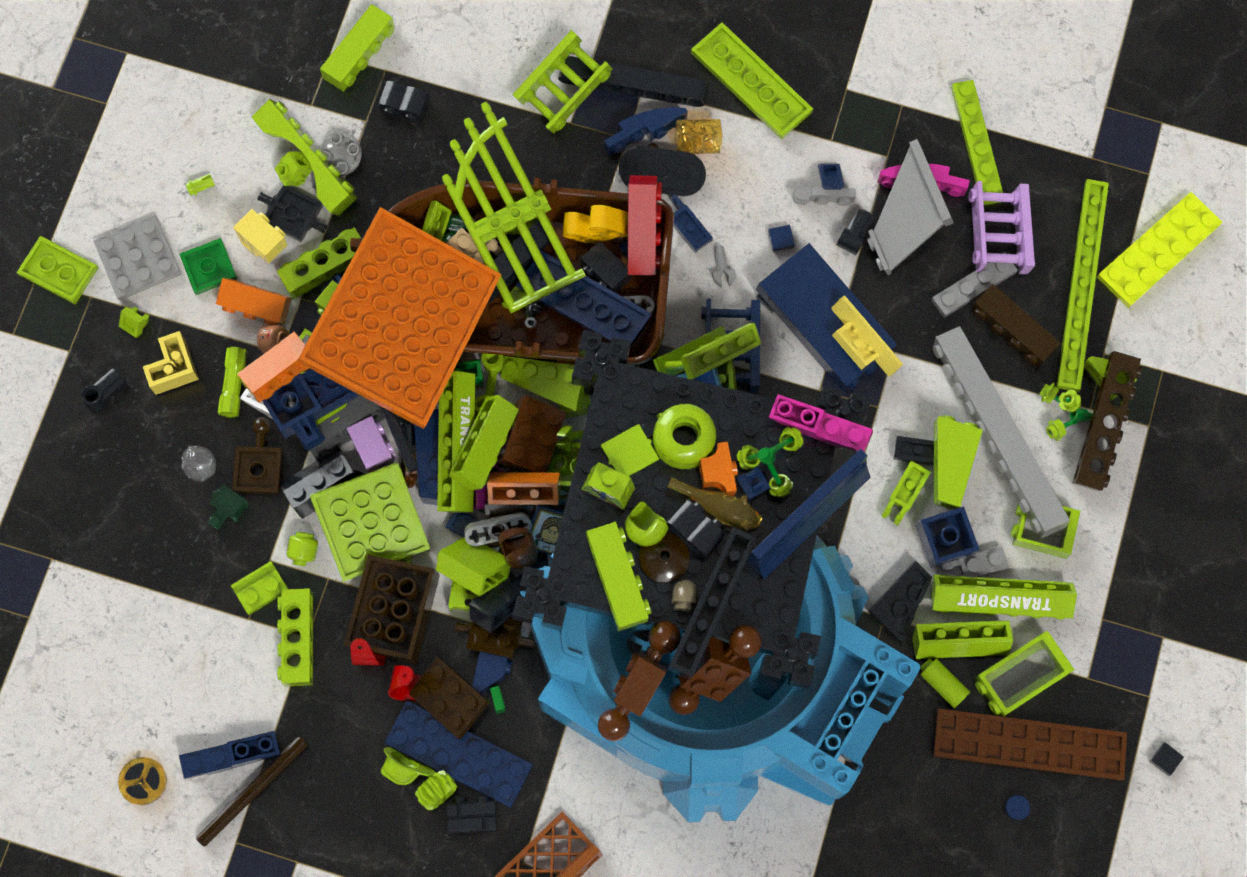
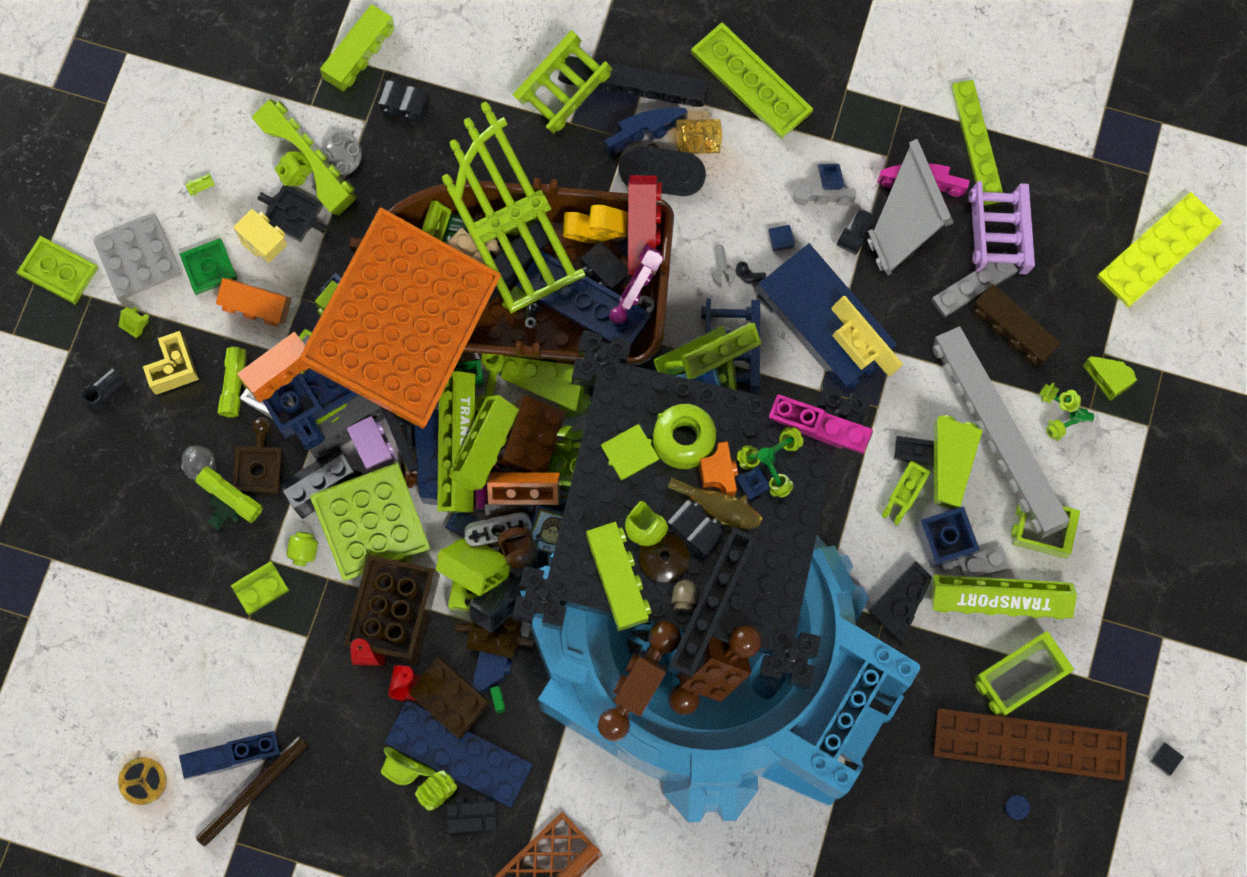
(229, 494): none -> lime axle
(270, 336): nougat head -> none
(302, 673): lime brick -> none
(317, 274): lime brick -> none
(609, 486): lime torso -> none
(649, 260): none -> plate
(689, 226): dark blue hinge -> none
(747, 275): none -> black arm
(810, 515): dark blue arch -> none
(944, 682): lime brick -> none
(962, 639): lime brick -> none
(1082, 285): lime plate -> none
(1132, 369): dark brown brick -> none

